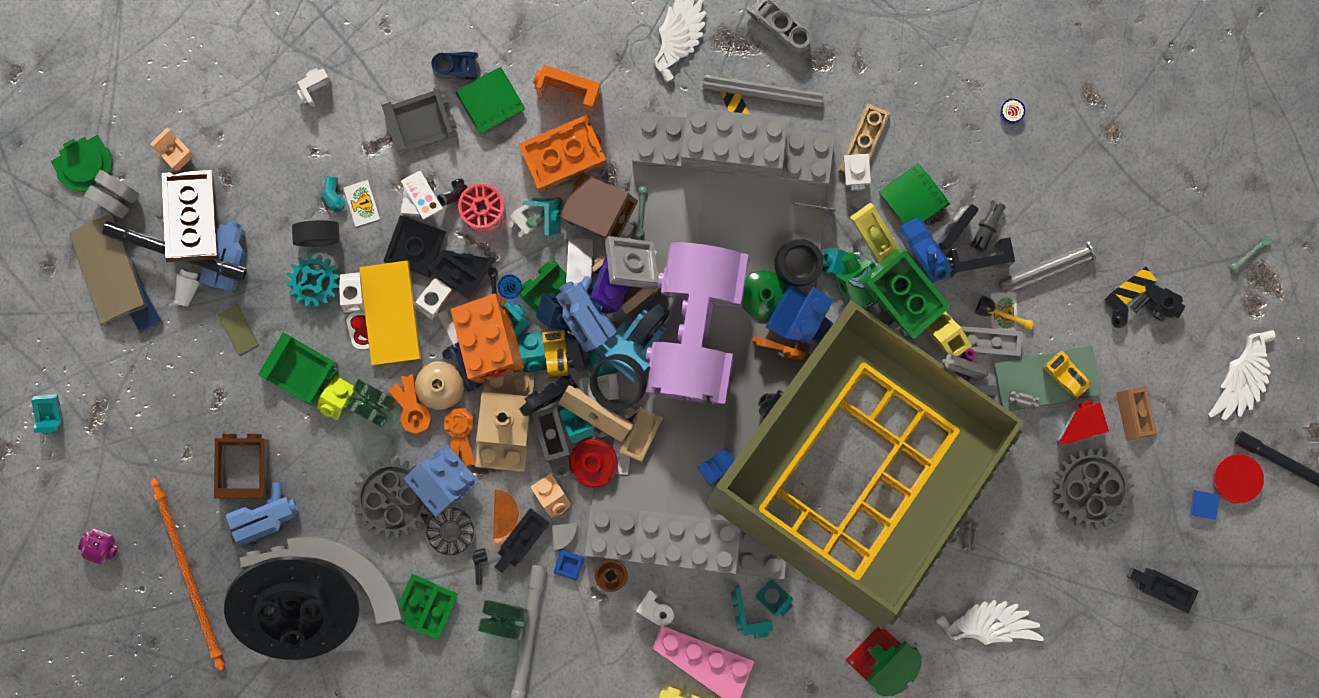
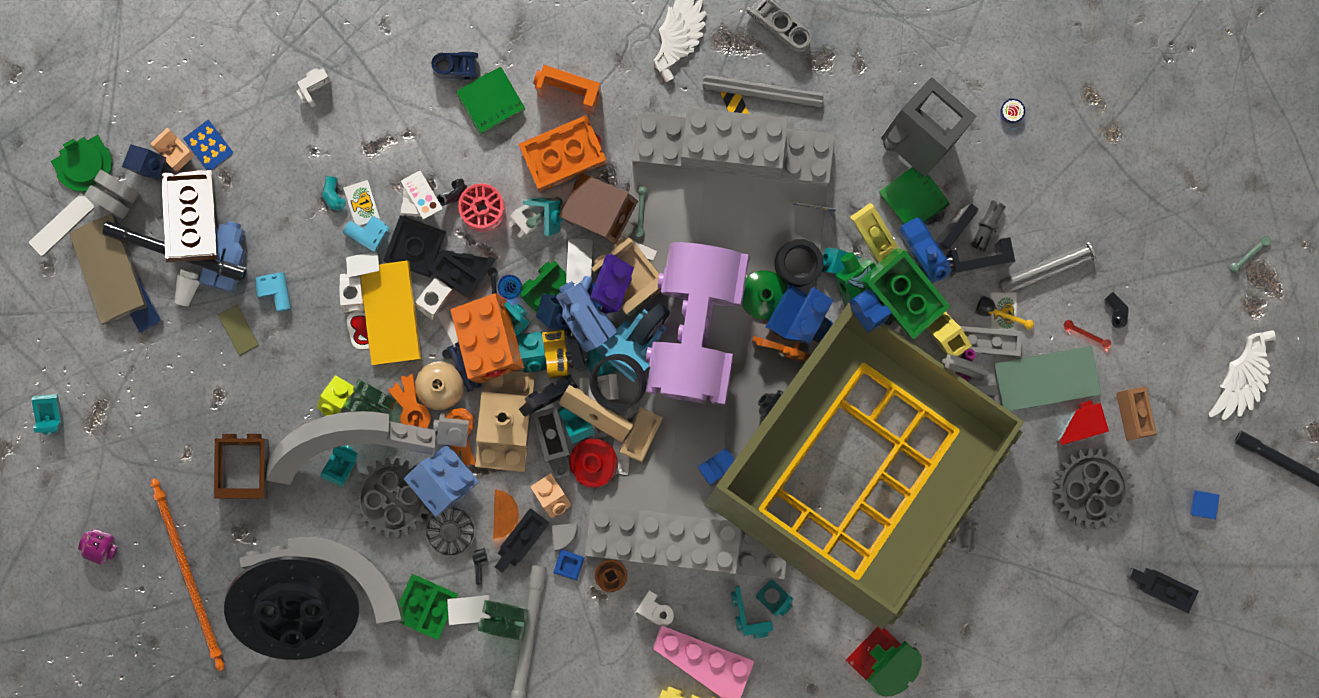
(61, 224): none -> white sticker
(144, 162): none -> dark blue brick
(208, 145): none -> blue sticker
(275, 286): none -> medium azure piece
(276, 509): medium blue piece -> none
(298, 369): green panel -> none
(315, 233): black tyre -> none
(322, 275): teal gear -> none
(339, 431): none -> light grey arch
(340, 465): none -> teal bracket
(362, 264): none -> white sticker
(370, 236): none -> medium azure piece
(419, 121): dark grey panel -> none
(451, 431): none -> light grey bracket
(466, 609): none -> white sticker
(631, 262): light grey tile -> none
(857, 171): white bracket -> none
(869, 127): tan tile -> none
(869, 310): none -> blue leg
(918, 136): none -> dark grey piece
(991, 624): white animal -> none
(1024, 400): light grey piece -> none
(1067, 375): yellow leg -> none
(1068, 325): none -> clear red hinge
(1135, 285): sticker -> none
(1164, 303): black piece -> none
(1238, 478): red tile -> none

